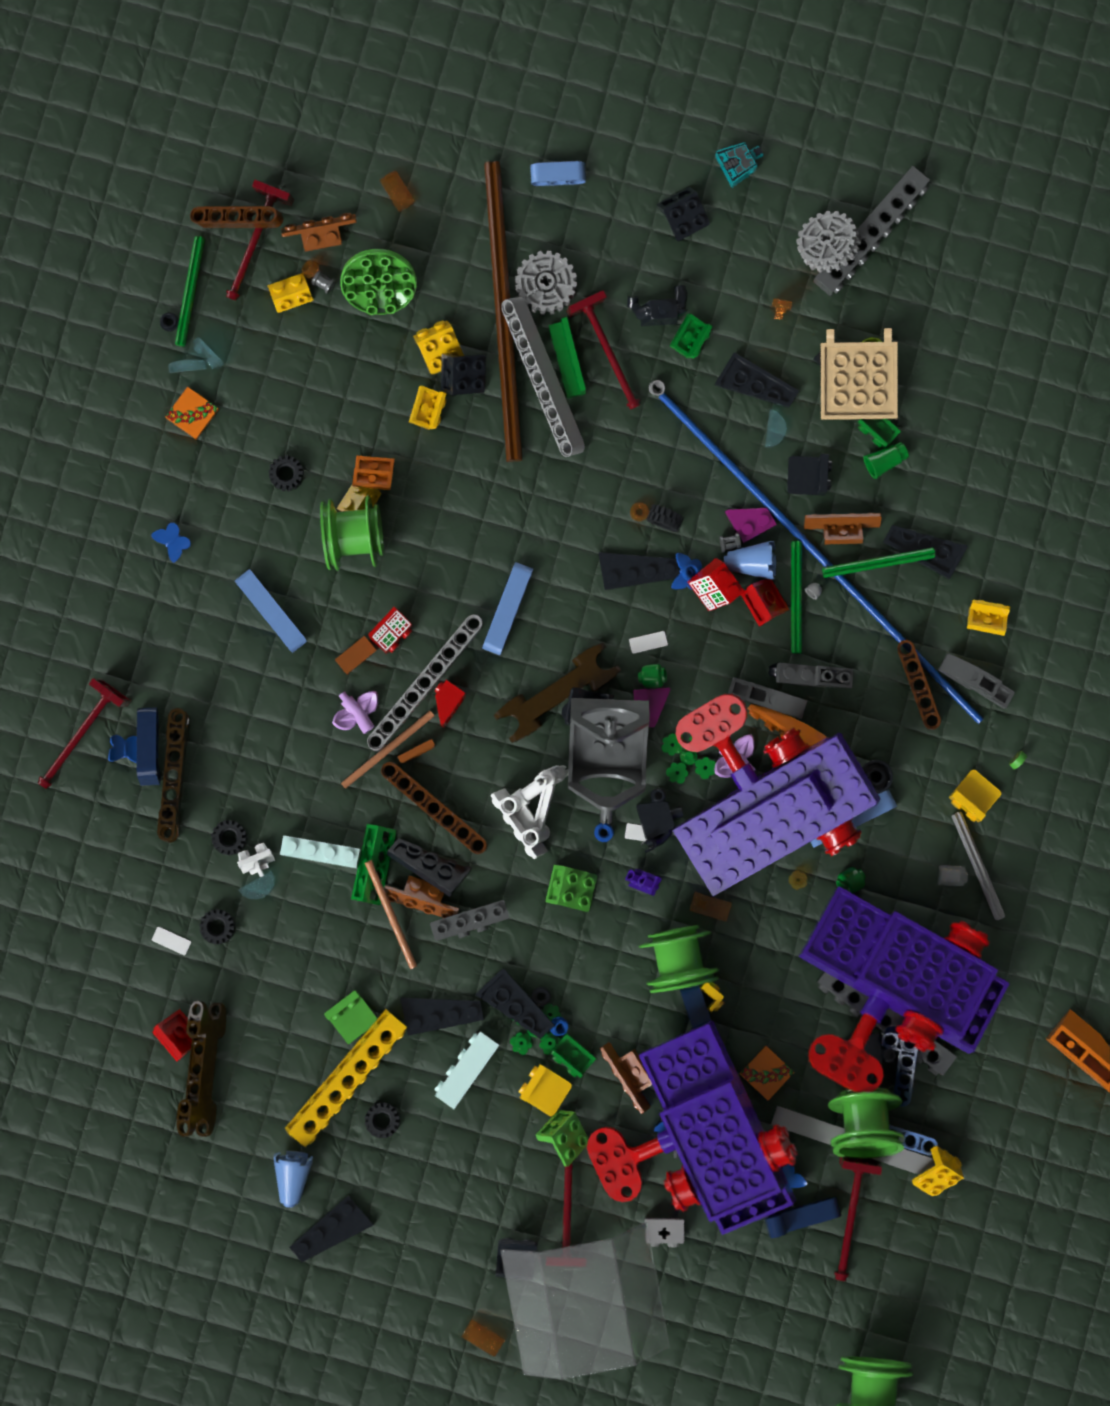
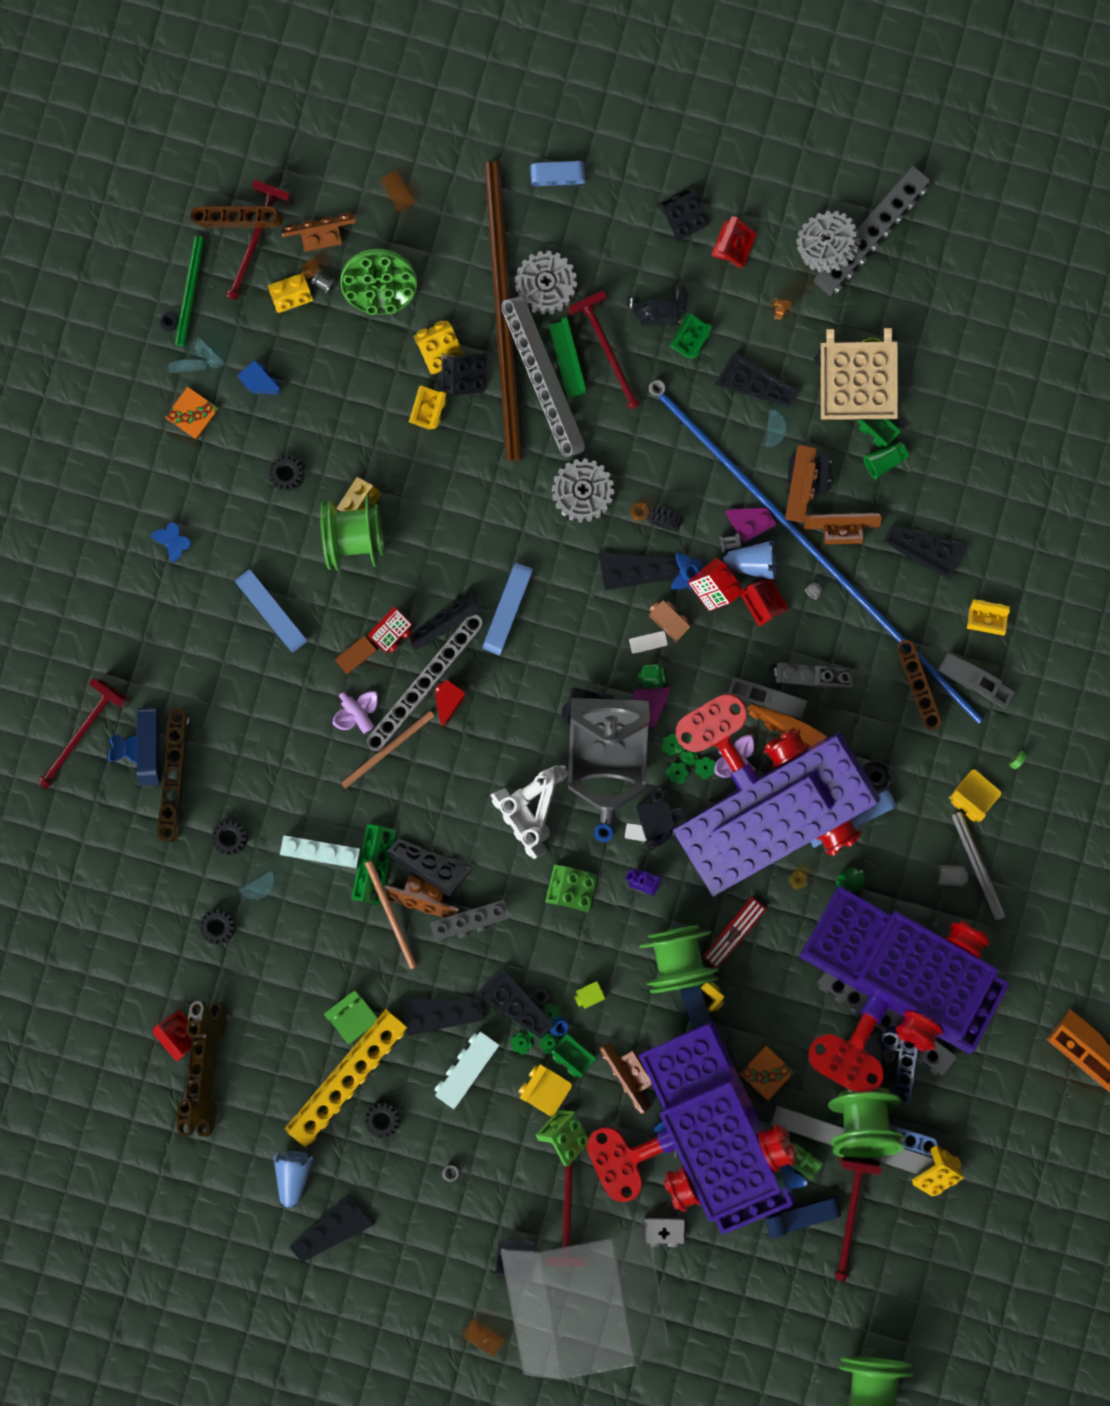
(171, 941): white sticker -> none
(257, 380): none -> blue slope
(257, 862): white hips -> none
(373, 472): orange slope -> none
(417, 751): dark orange tile -> none
(427, 801): reddish brown beam -> none
(445, 619): none -> black wing
(453, 1171): none -> light grey hinge
(529, 711): dark brown piece -> none
(589, 995): none -> lime brick
(595, 482): none -> light grey piece
(669, 620): none -> nougat brick
(710, 906): clear orange plate -> none
(733, 933): none -> slope
(734, 242): none -> red bracket
(738, 162): torso -> none
(796, 597): green axle -> none
(801, 484): none -> dark orange bracket
(806, 1163): none -> bright green hips
(878, 562): green axle -> none

